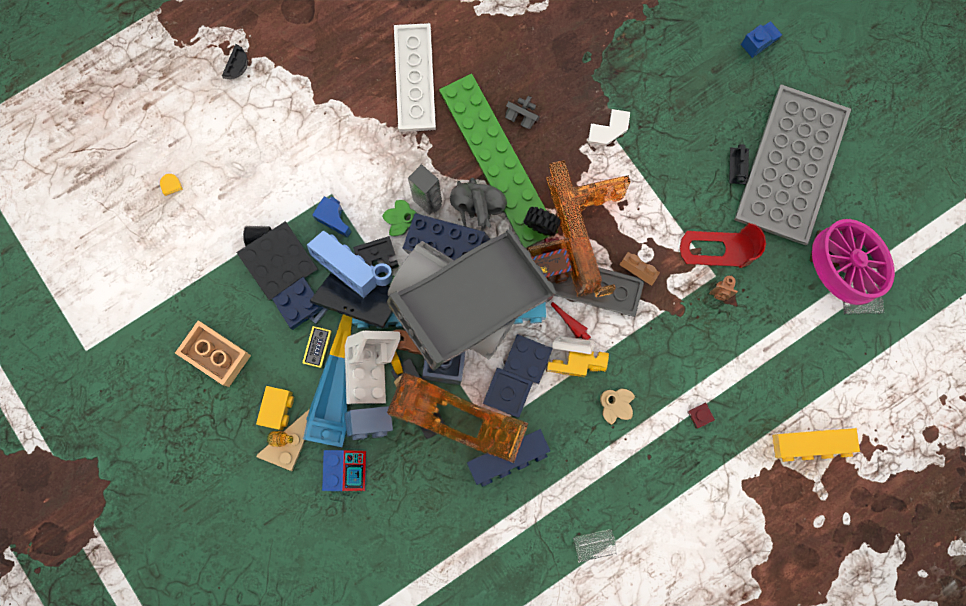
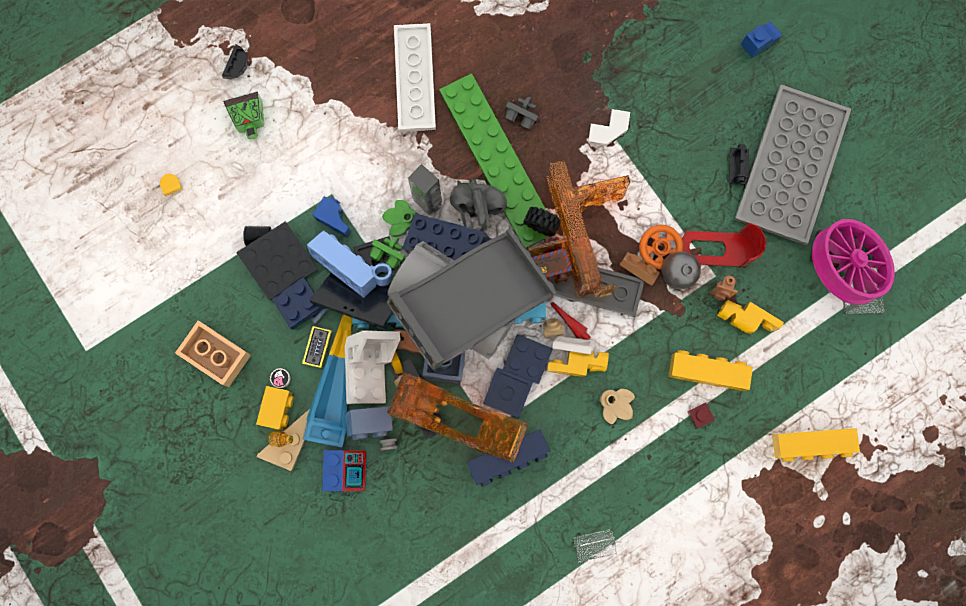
(246, 113): none -> torso
(280, 378): none -> tile
(380, 249): none -> bright green hips
(388, 444): none -> light grey bush
(552, 328): none -> tan plate
(653, 232): none -> orange plate
(680, 270): none -> flat silver cylinder
(710, 371): none -> yellow brick
(749, 317): none -> yellow plate

